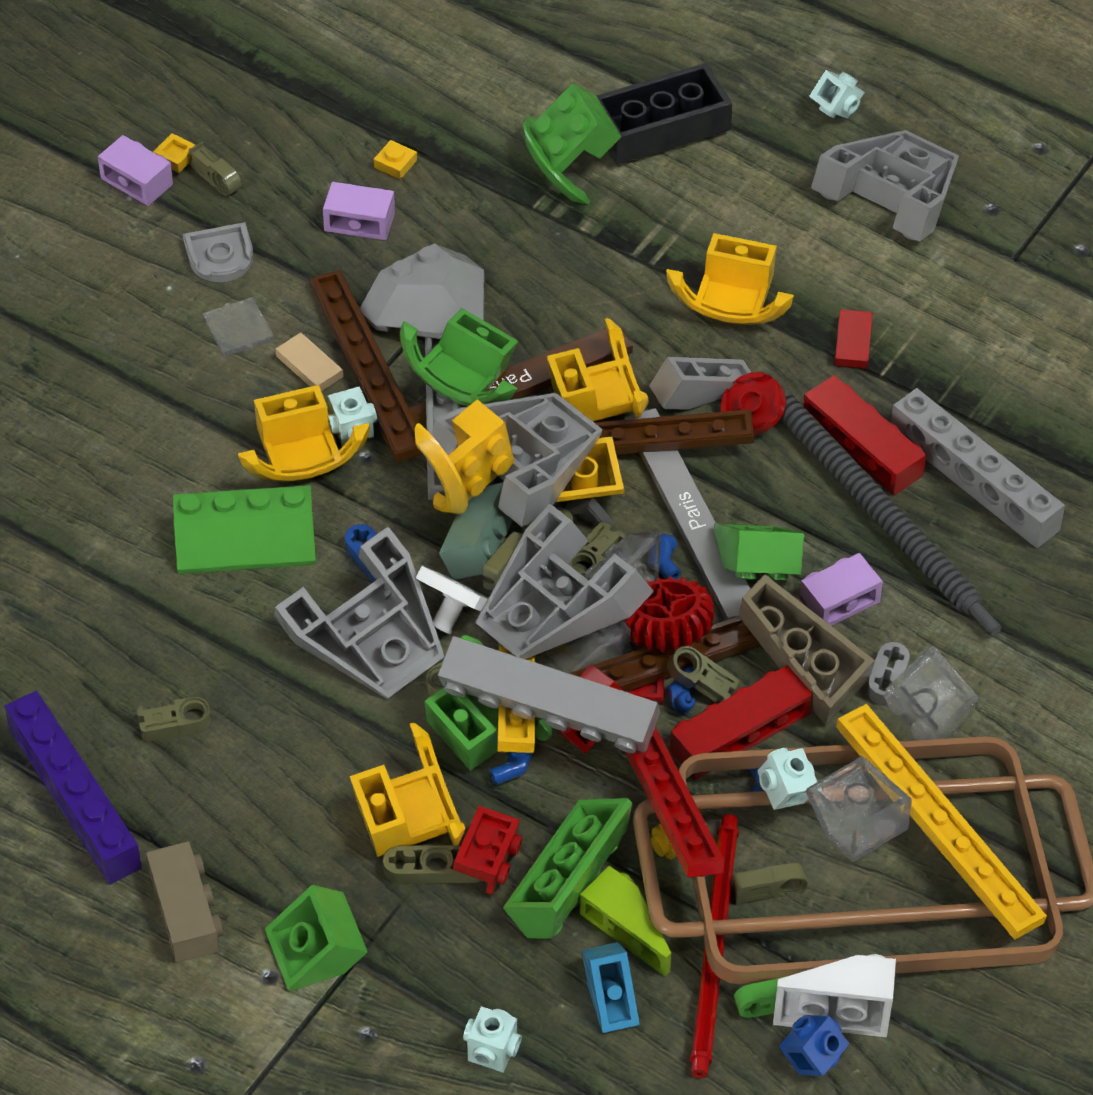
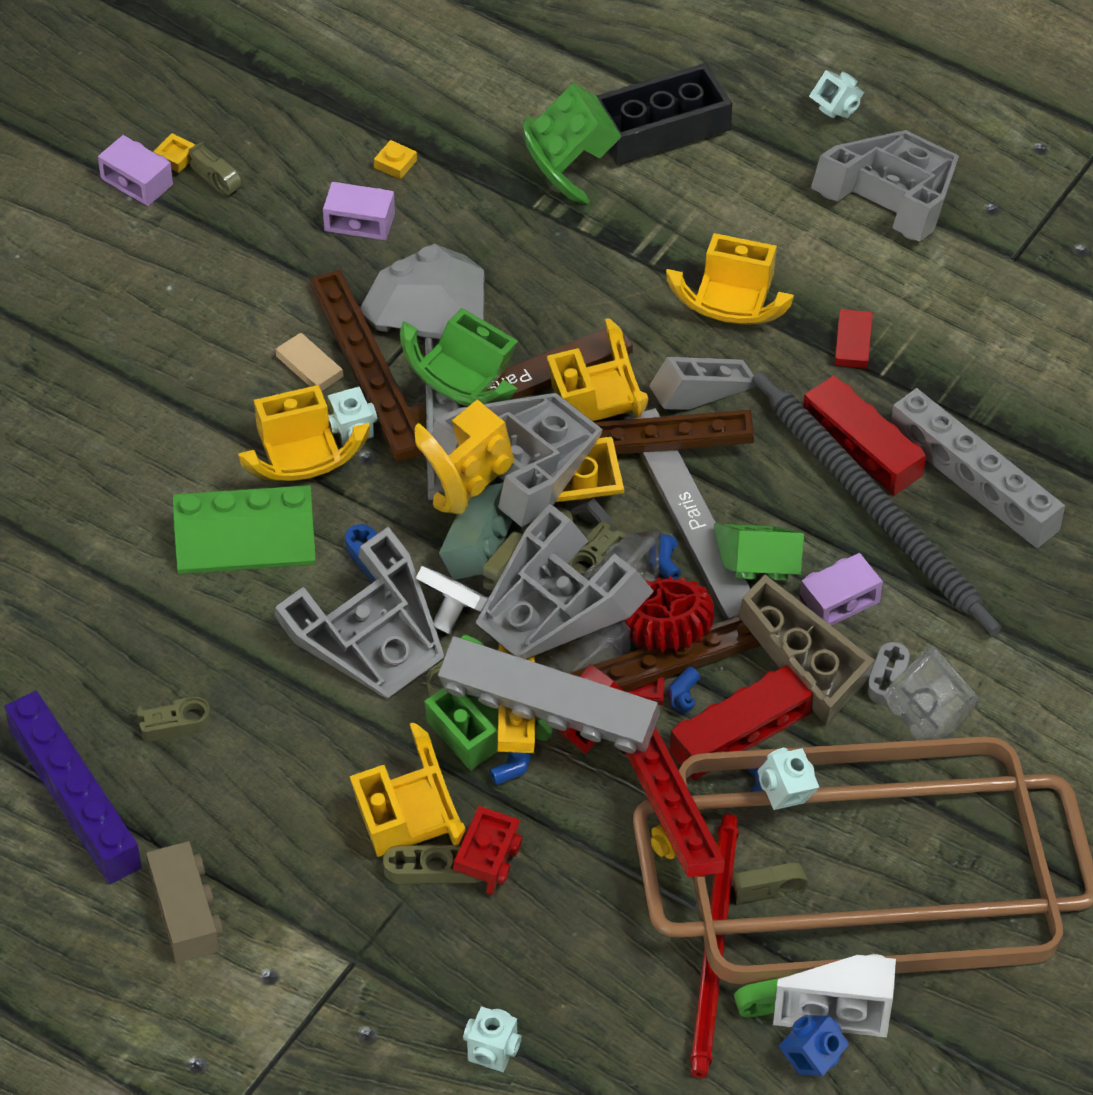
(219, 252): light grey tile -> none
(238, 326): clear piece -> none
(315, 938): bright green slope -> none
(568, 866): bright green slope -> none
(611, 986): dark azure slope -> none
(621, 912): lime slope -> none
(706, 675): olive piece -> none
(761, 395): red tile -> none
(859, 808): clear slope -> none
(943, 823): yellow plate -> none

